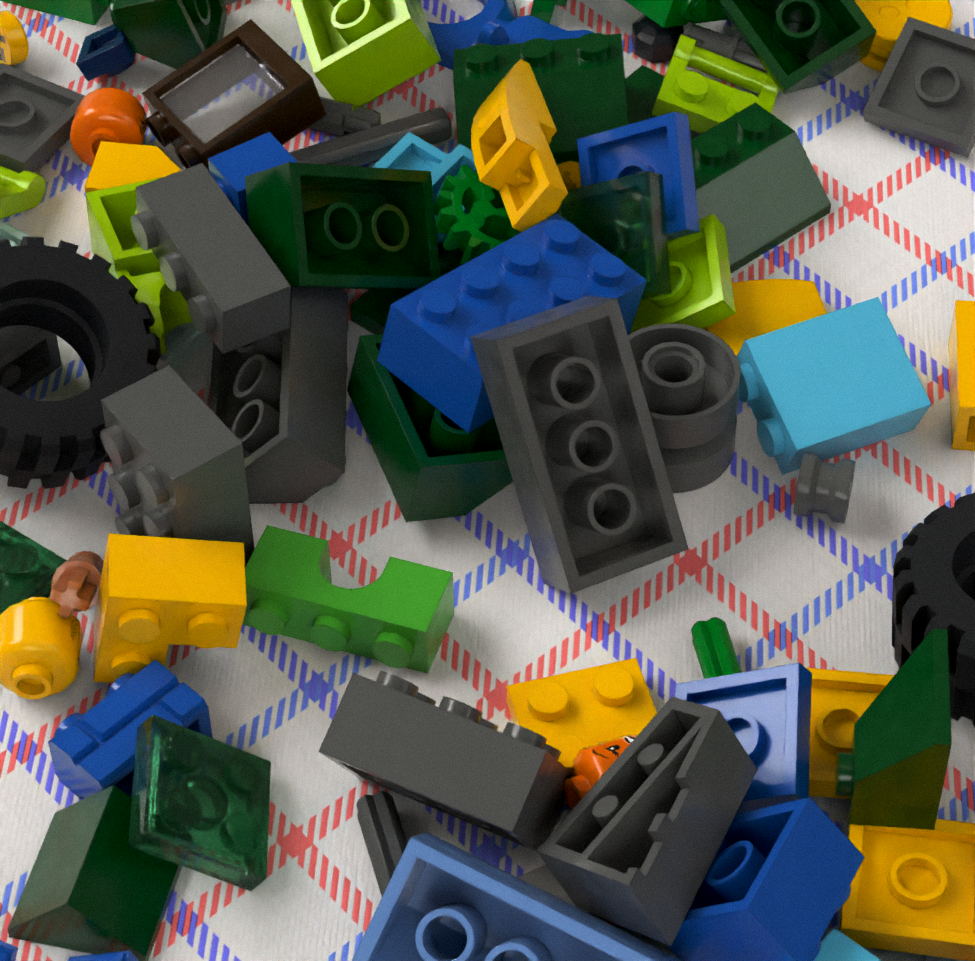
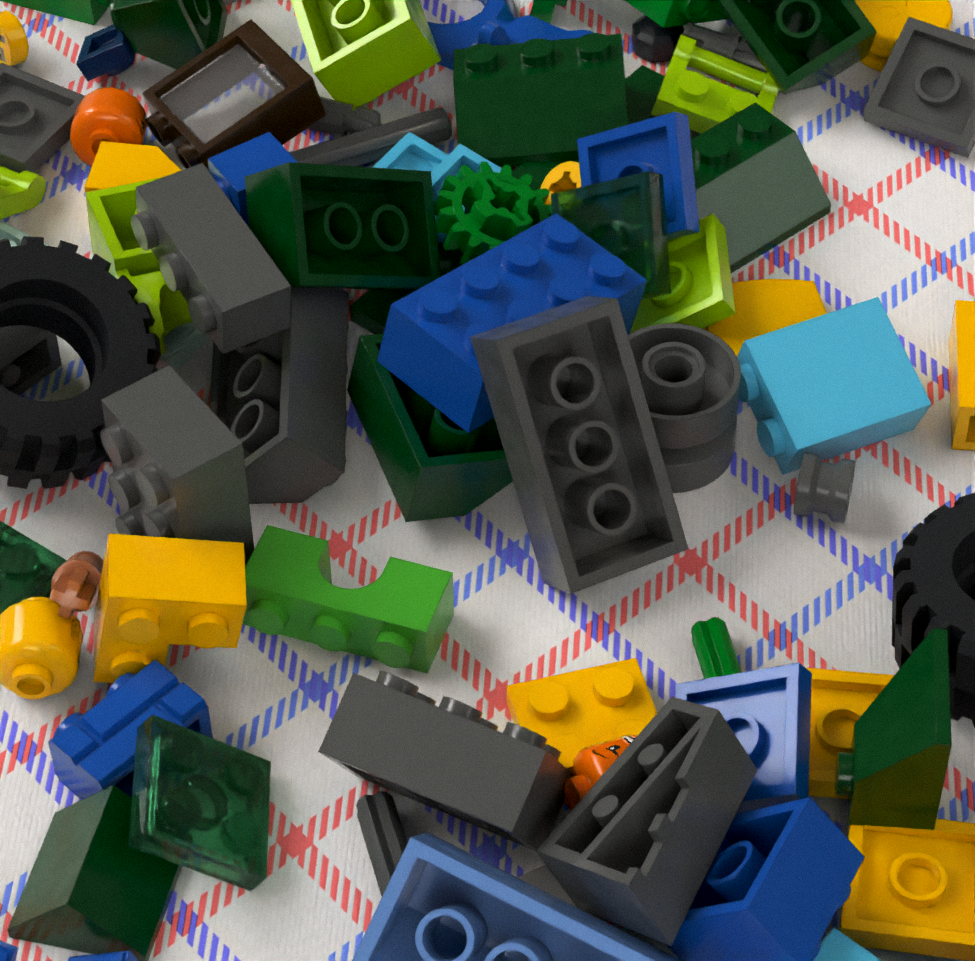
(513, 148): yellow slope -> none

